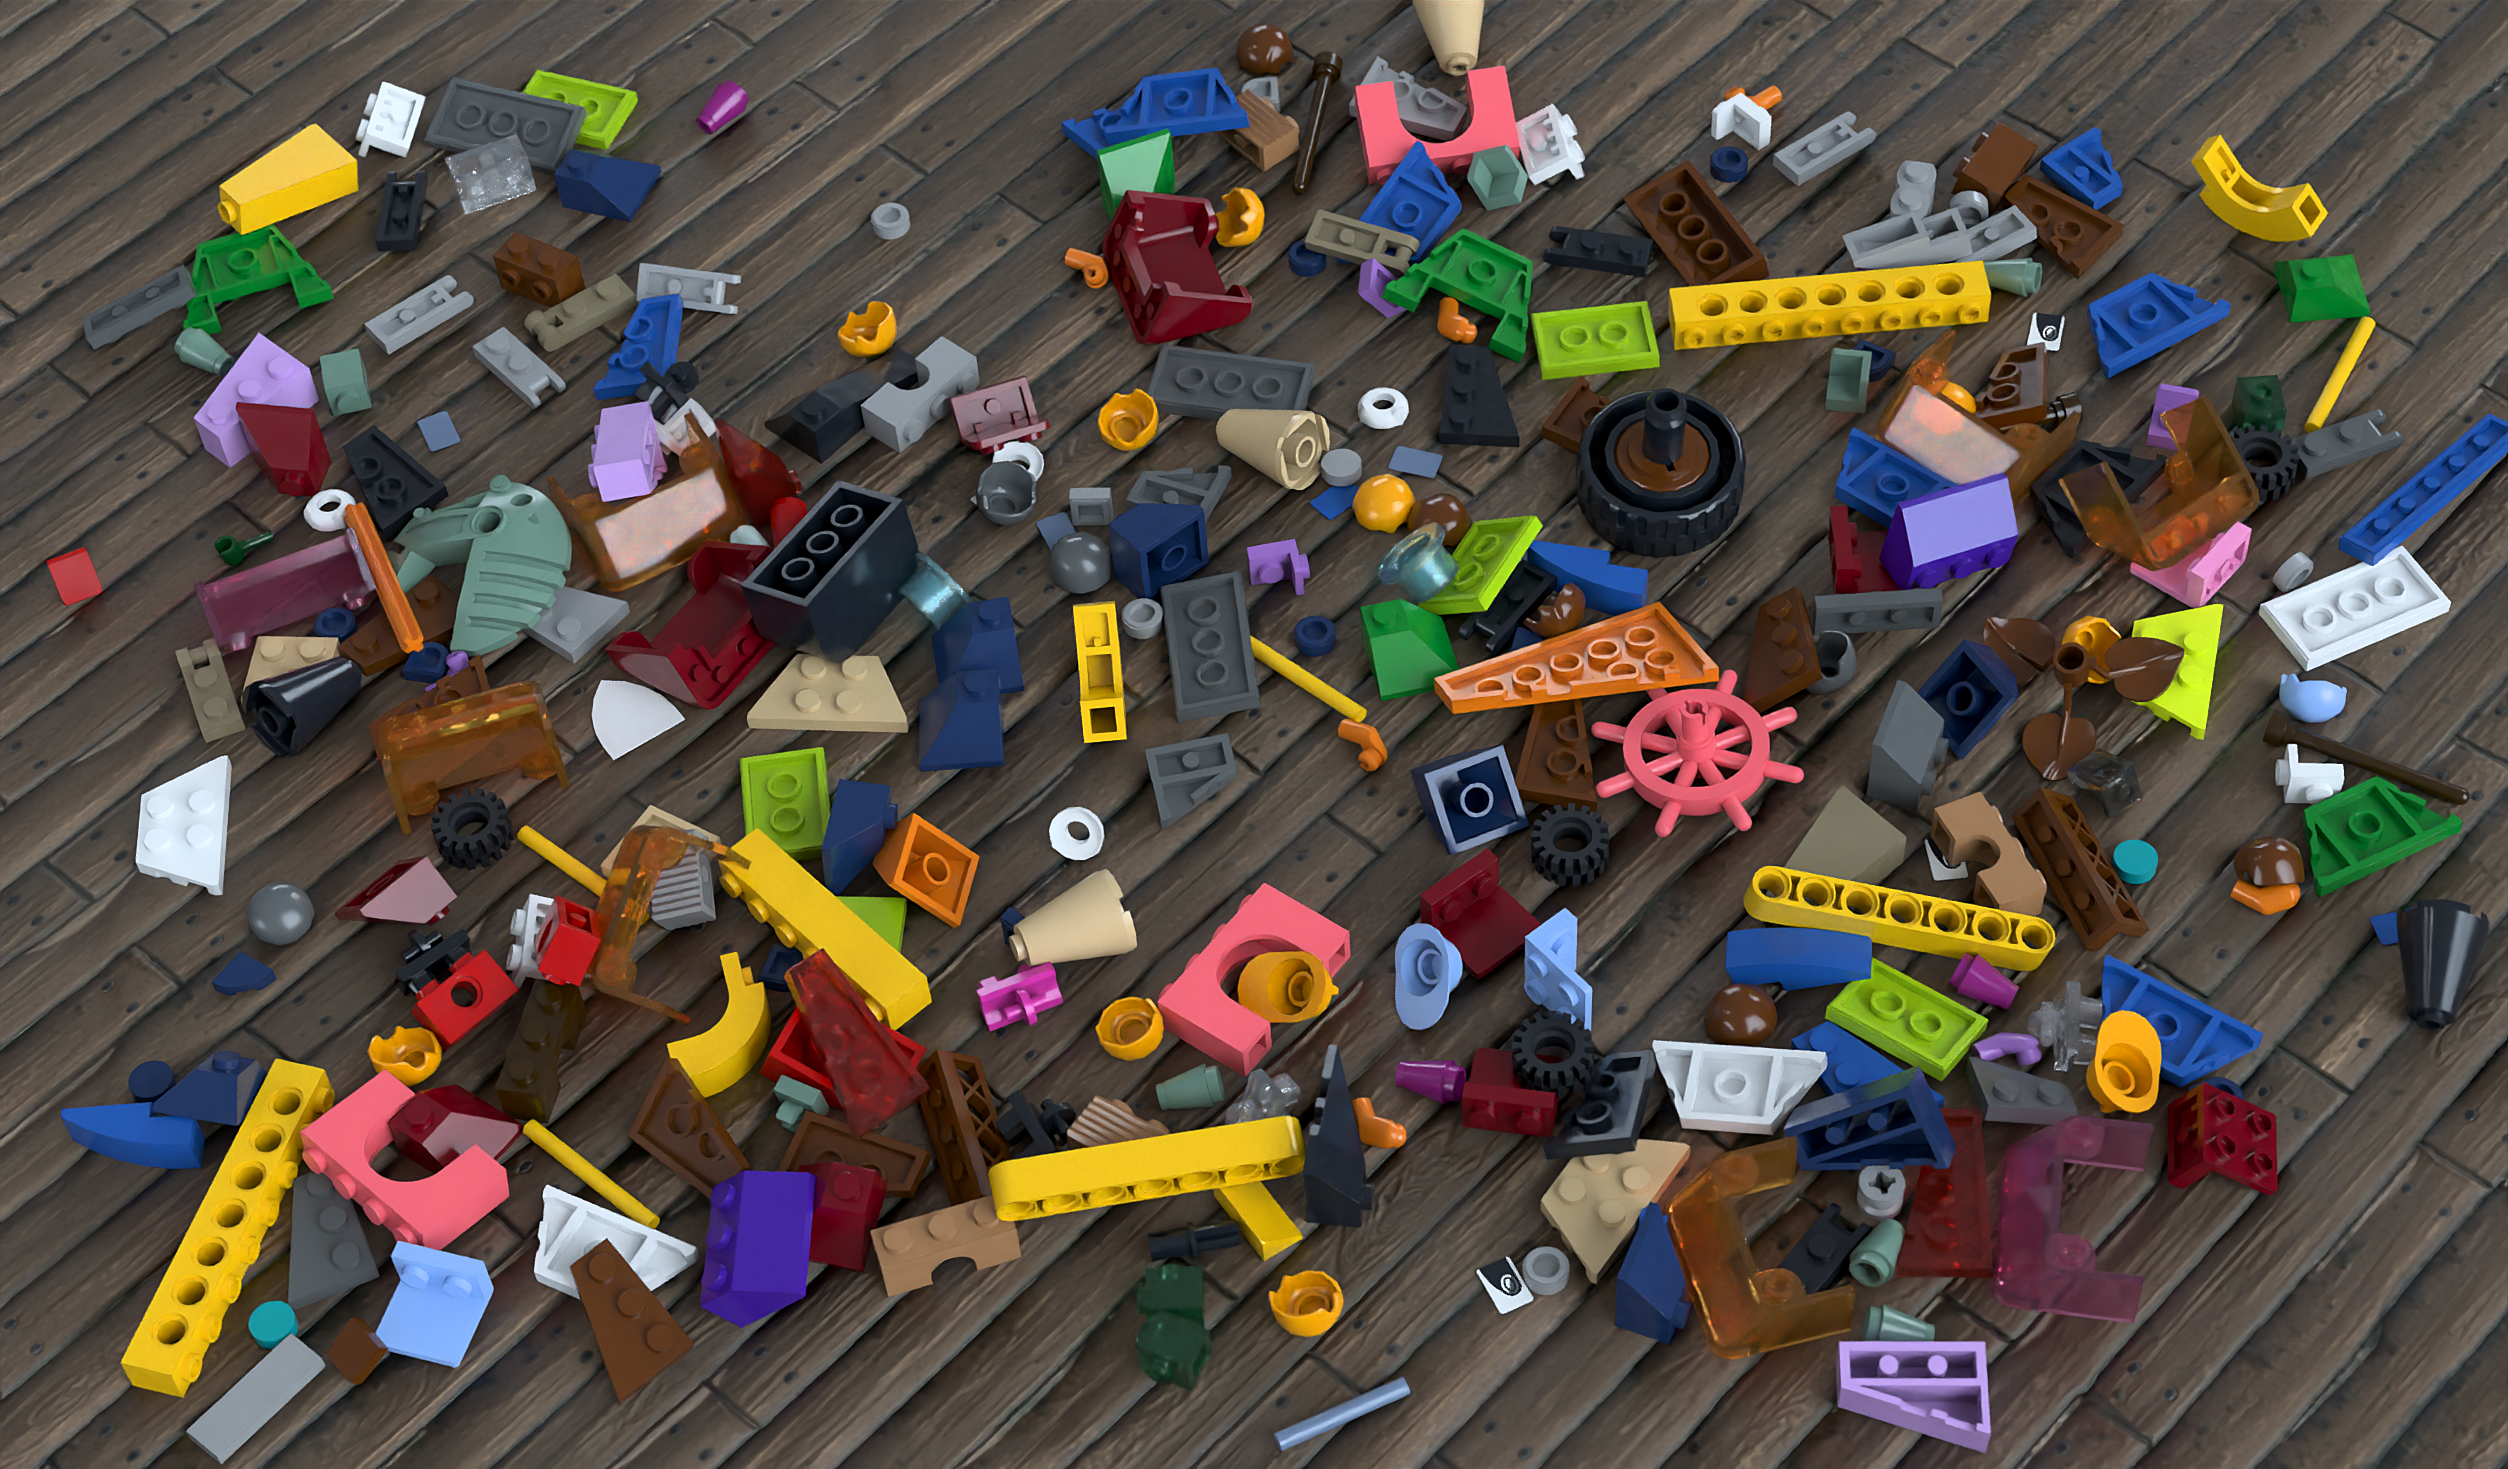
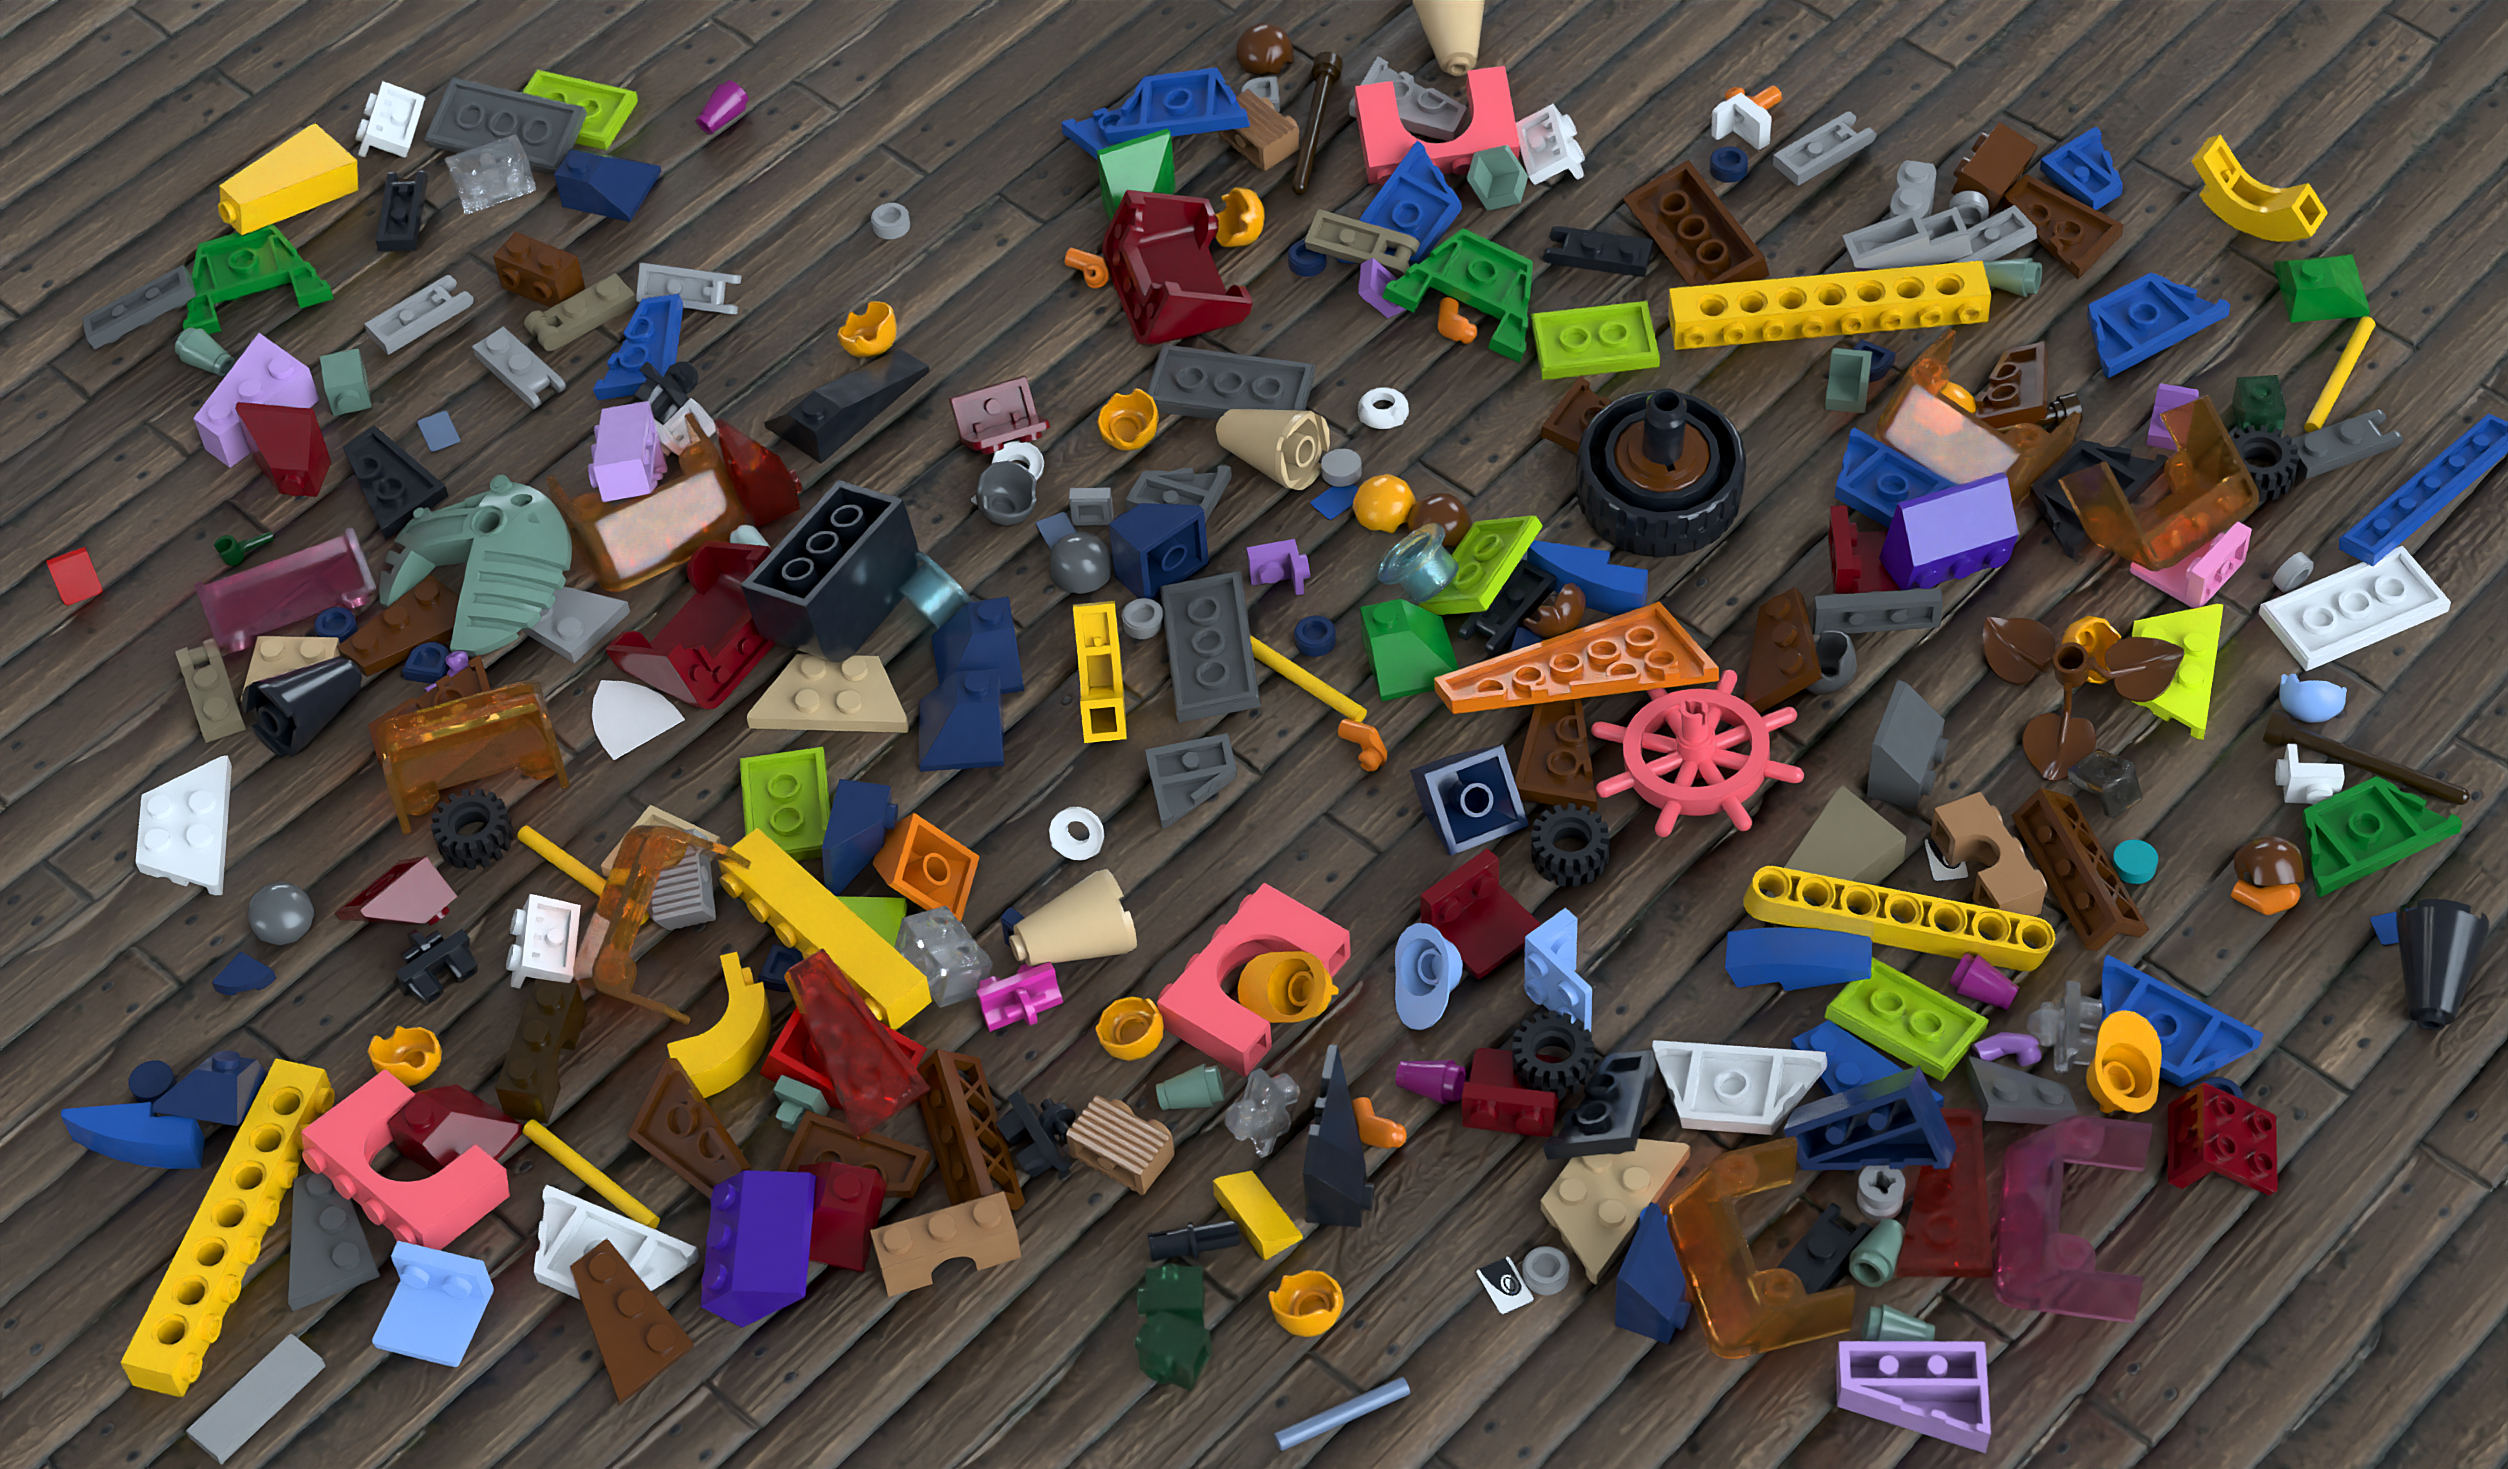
(272, 1323): teal tile -> none
(330, 520): white piece -> none
(356, 1351): reddish brown tile -> none
(385, 579): orange axle -> none
(486, 985): red brick -> none
(567, 941): red brick -> none
(785, 516): red cone -> none
(903, 416): light grey arch -> none
(944, 954): none -> clear brick
(1147, 1168): yellow beam -> none
(1415, 462): sand blue sticker -> none
(1475, 401): black wing -> none
(1741, 1015): reddish brown hair -> none
(1970, 694): dark blue slope -> none
(2046, 329): sticker -> none

